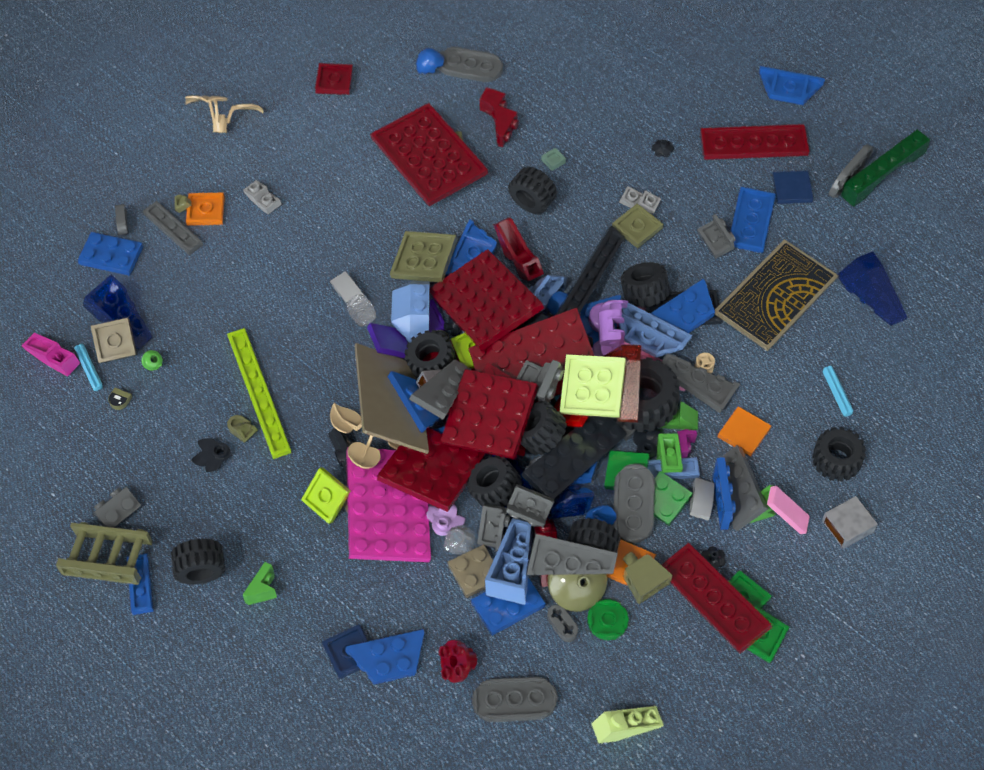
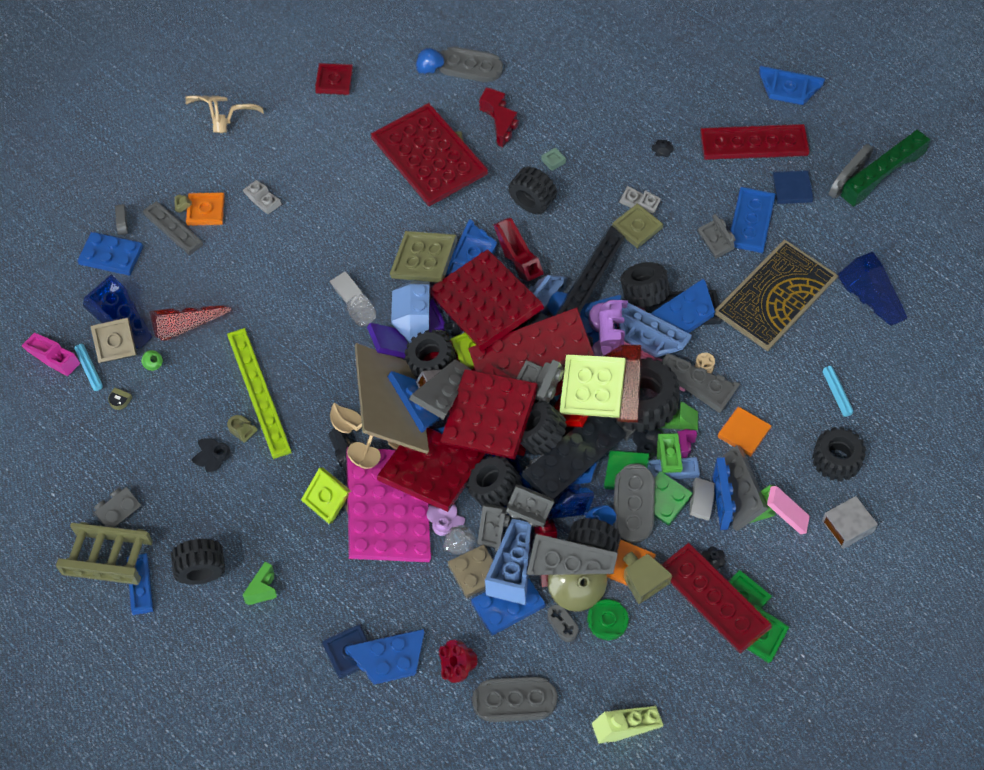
(171, 322): none -> clear red wedge

